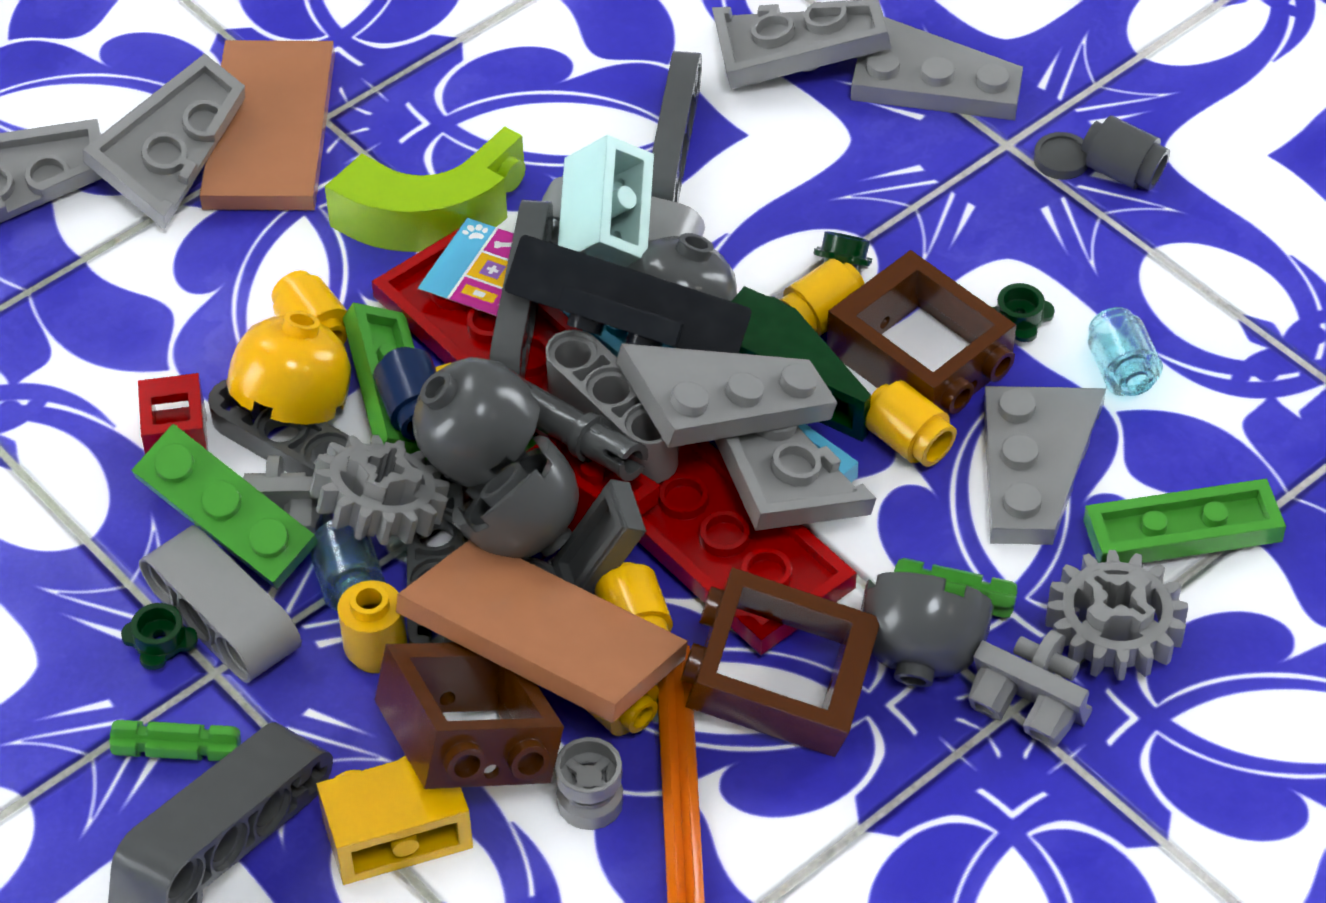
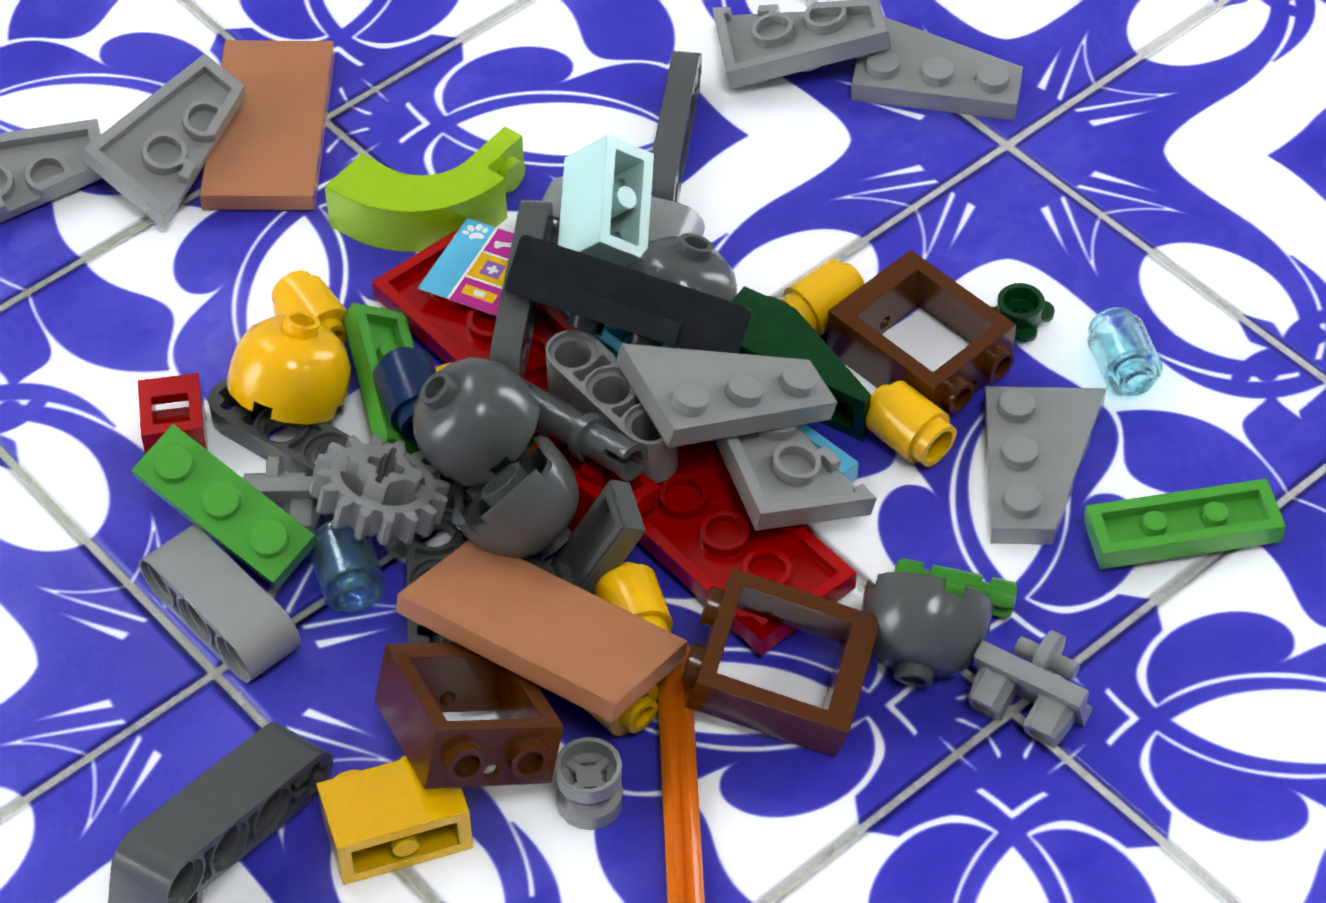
(157, 621): dark green plate -> none
(173, 740): bright green axle -> none
(369, 623): yellow brick -> none
(844, 249): dark green plate -> none
(1060, 155): dark grey piece -> none
(1117, 614): light grey gear -> none
(1125, 153): dark grey brick -> none

